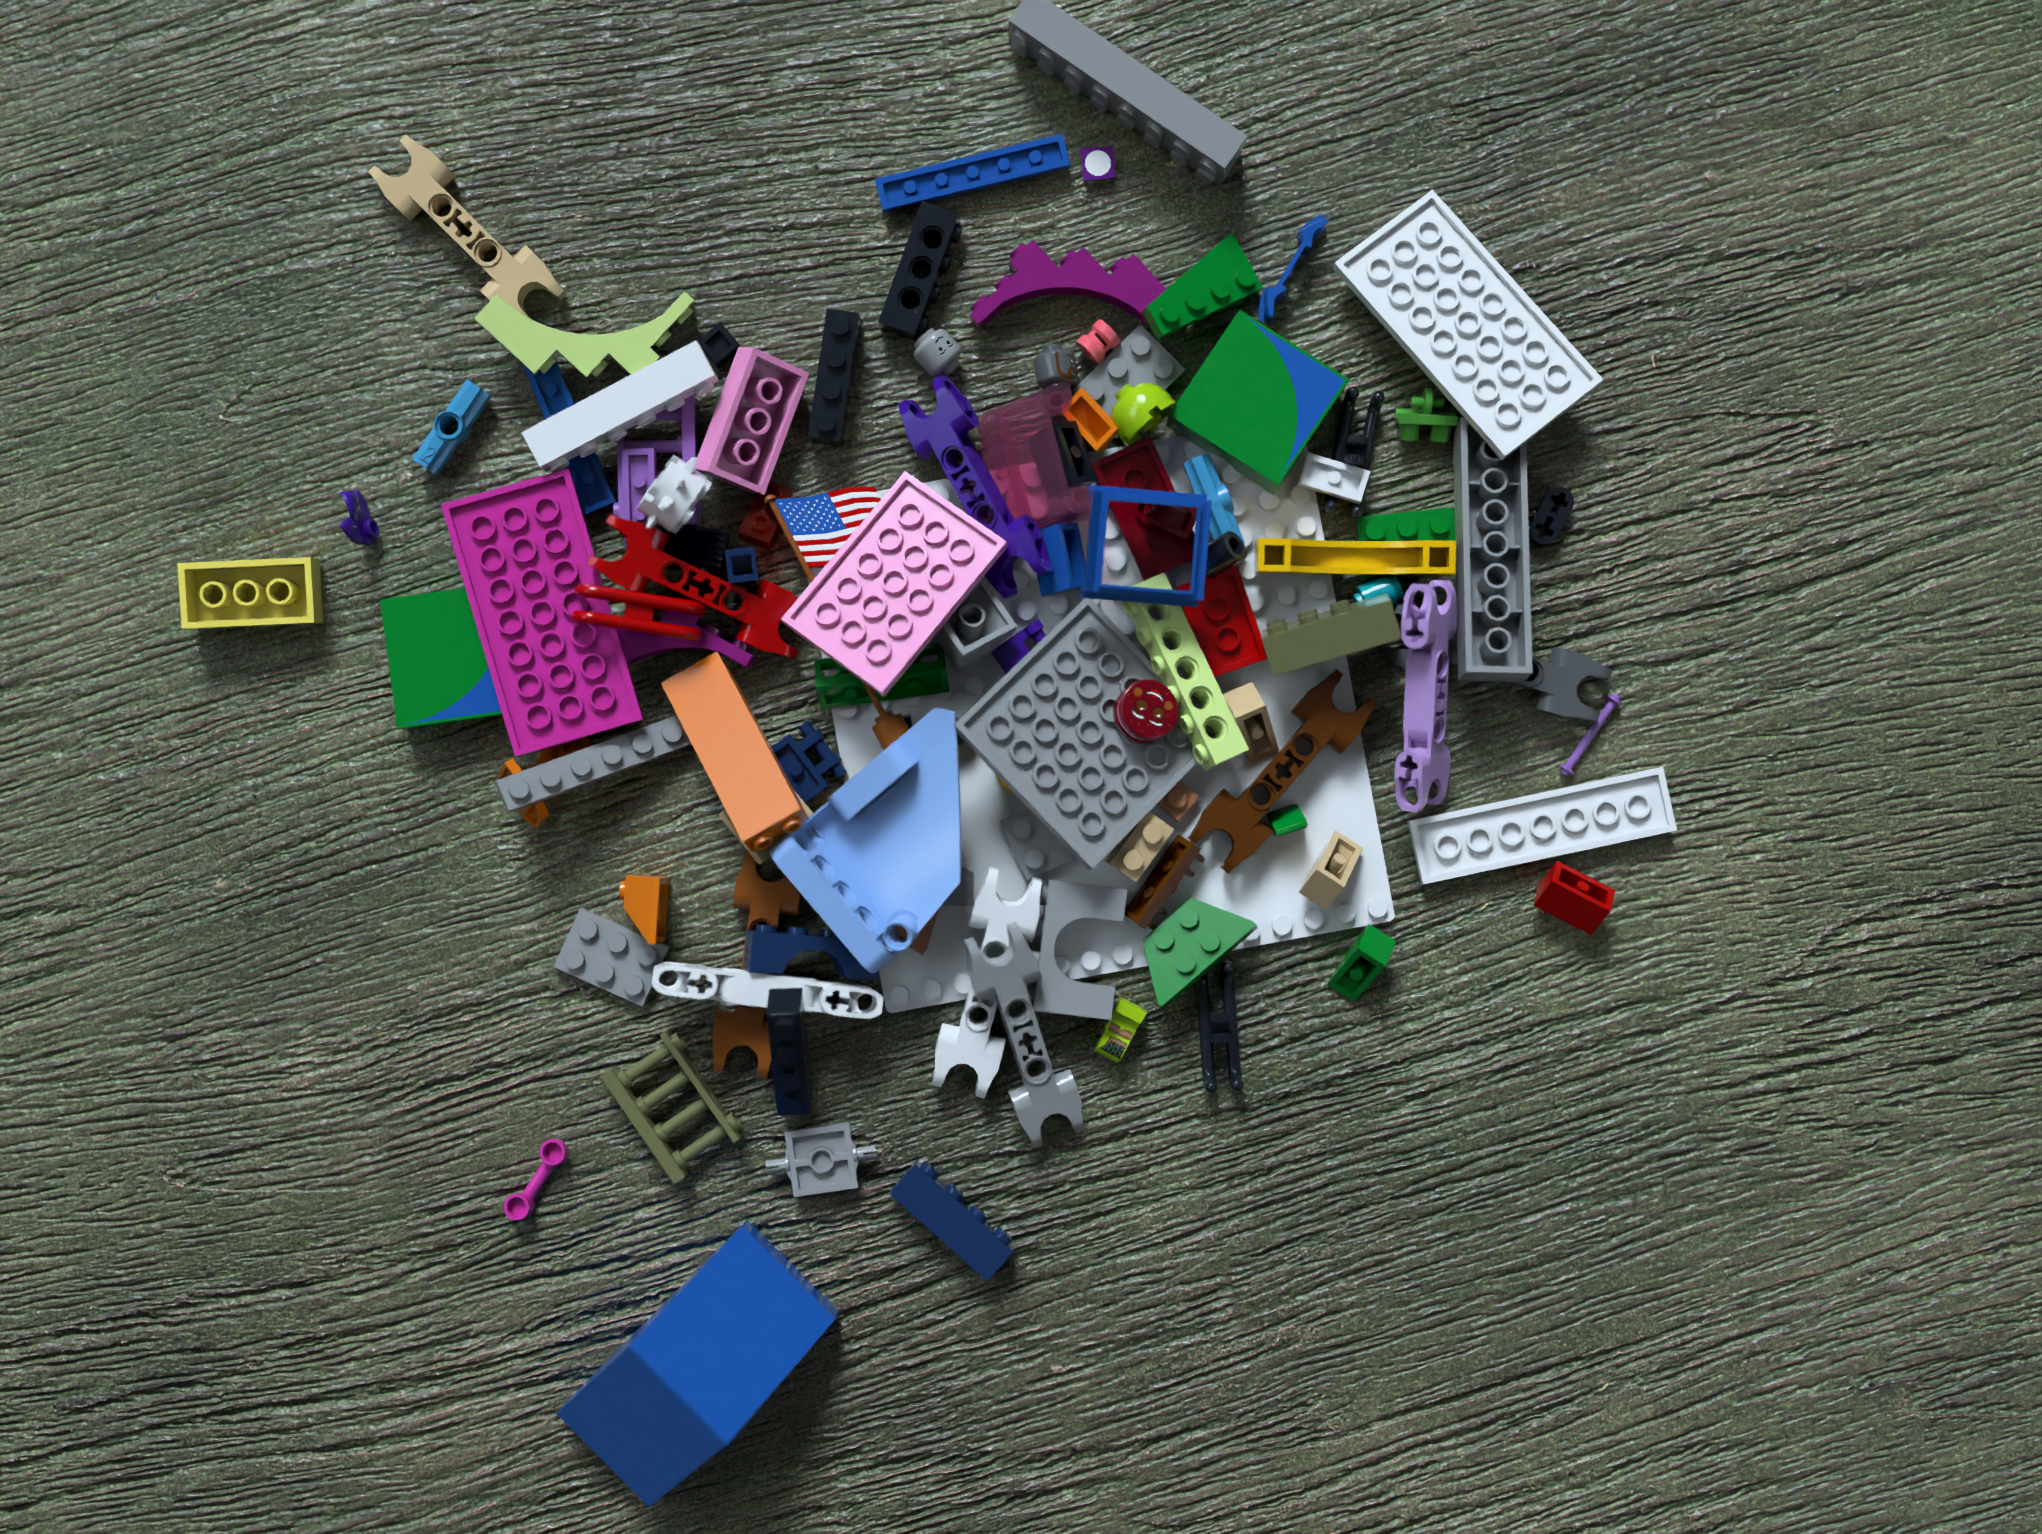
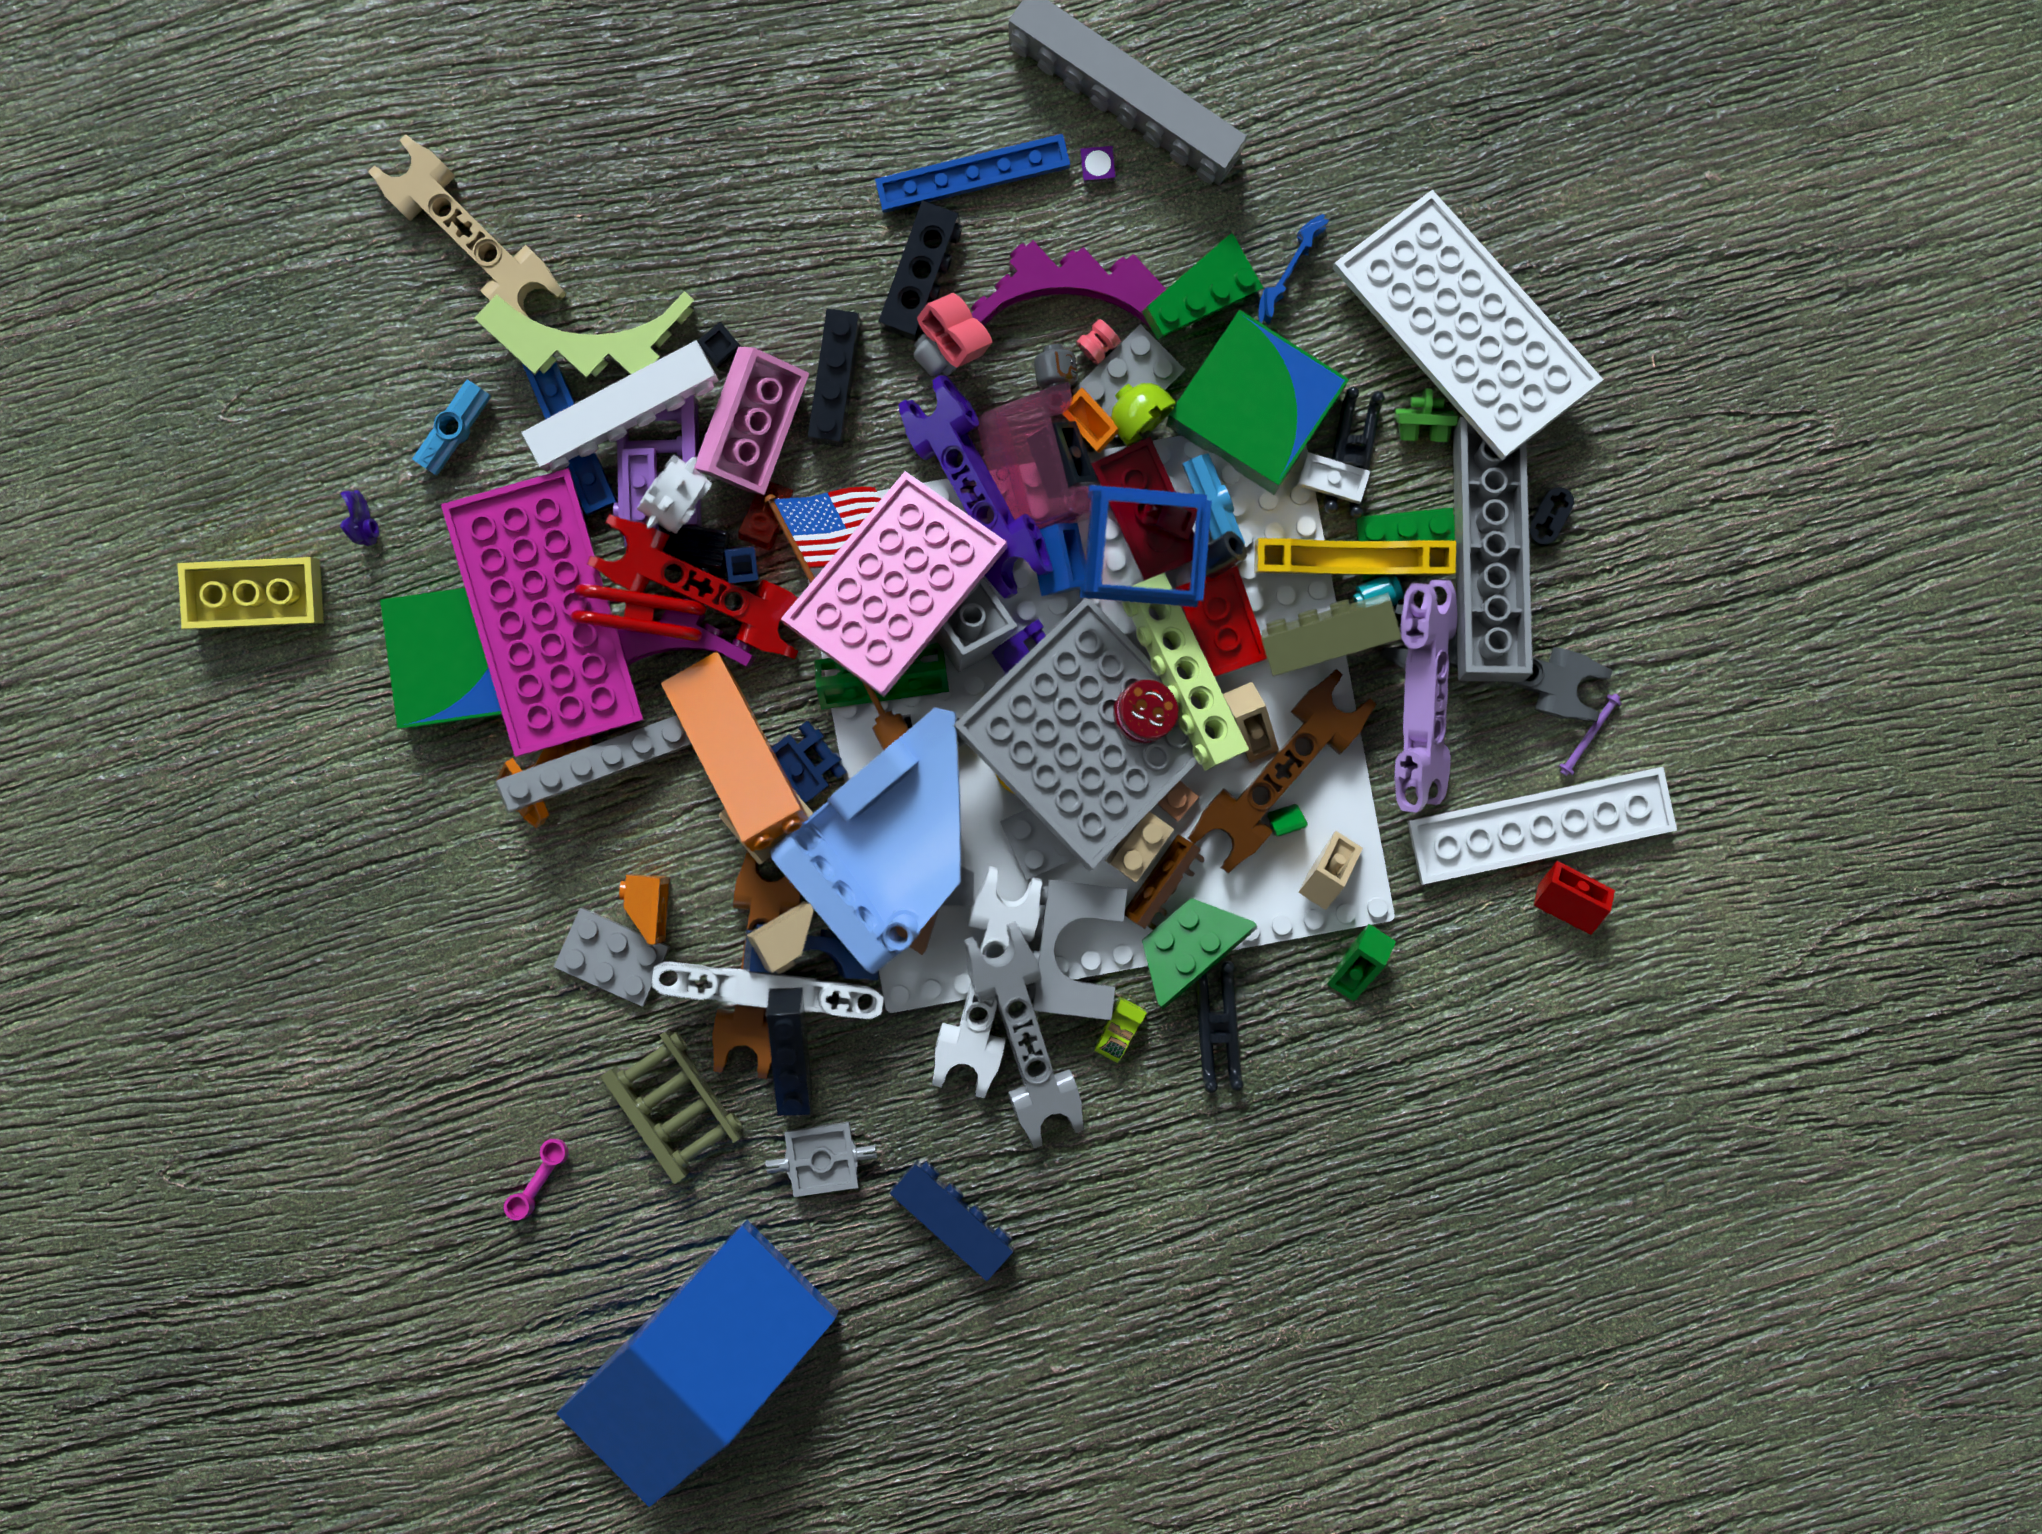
(782, 938): none -> tan slope
(954, 330): none -> coral brick

